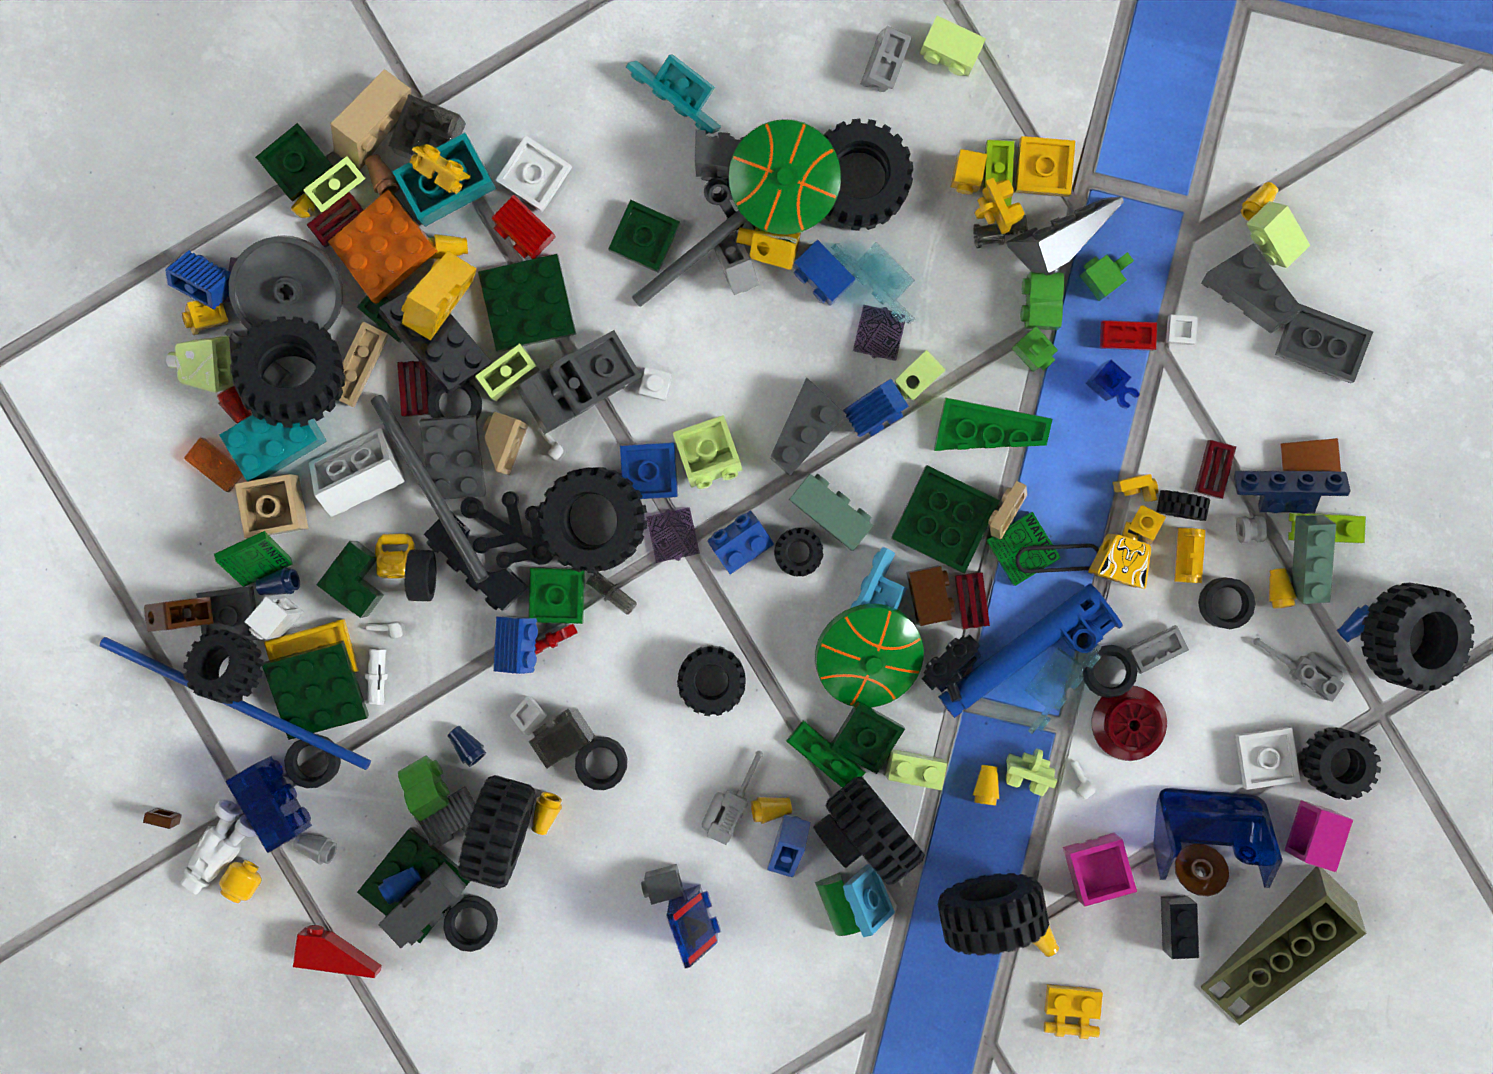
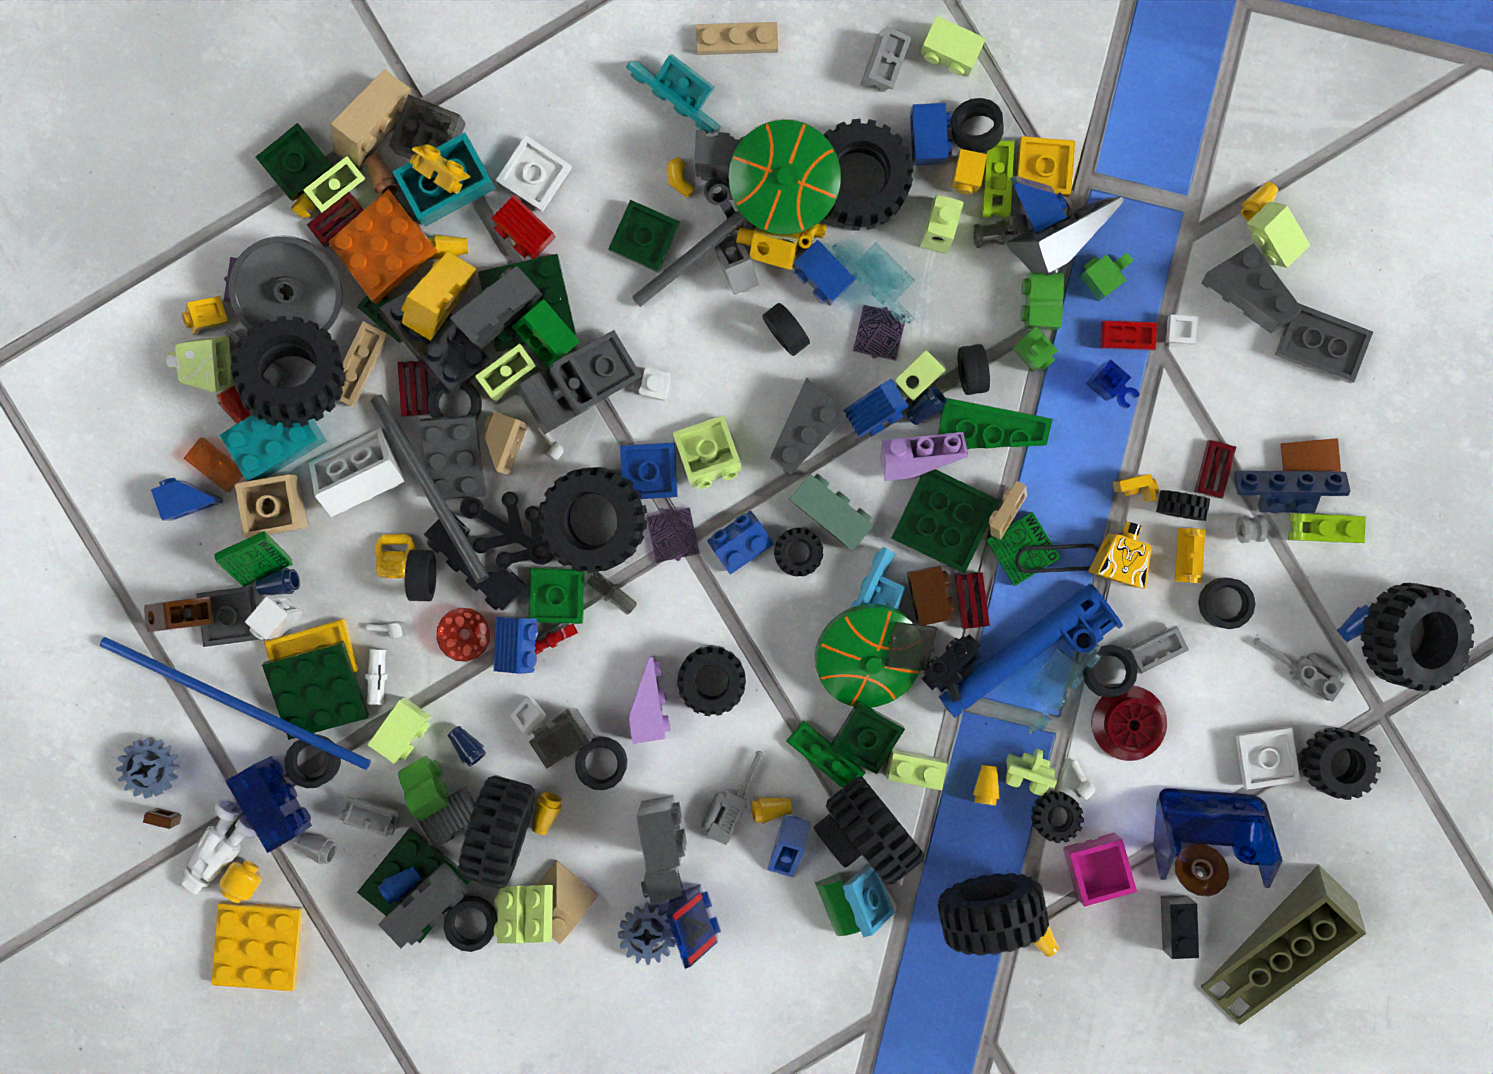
(142, 756): none -> sand blue gear
(181, 498): none -> blue slope
(199, 279): blue brick -> none
(205, 662): black tyre -> none
(256, 946): none -> yellow plate
(328, 952): red slope -> none
(346, 582): dark green brick -> none
(382, 818): none -> light grey hinge
(400, 730): none -> yellowish green brick
(450, 637): none -> clear red dish
(496, 307): none -> dark grey wedge
(524, 914): none -> yellowish green plate
(545, 333): none -> green brick
(569, 900): none -> tan slope
(637, 935): none -> sand blue gear
(646, 714): none -> lavender slope
(661, 833): none -> dark grey brick
(675, 177): none -> yellow arm
(737, 38): none -> tan plate
(786, 329): none -> black tyre
(807, 236): none -> yellow arm
(911, 646): none -> clear smoke piece
(917, 455): none -> lavender slope
(928, 404): none -> dark blue cone
(929, 134): none -> blue brick
(941, 223): none -> yellowish green torso
(973, 108): none -> black tyre
(973, 369): none -> black tyre
(994, 207): yellow hips -> none
(1039, 202): none -> blue slope
(1062, 832): none -> black tyre
(1073, 1002): yellow plate -> none
(1147, 523): yellow bracket -> none
(1280, 589): yellow cone -> none
(1313, 558): sand green brick -> none
(1318, 836): dark pink piece -> none

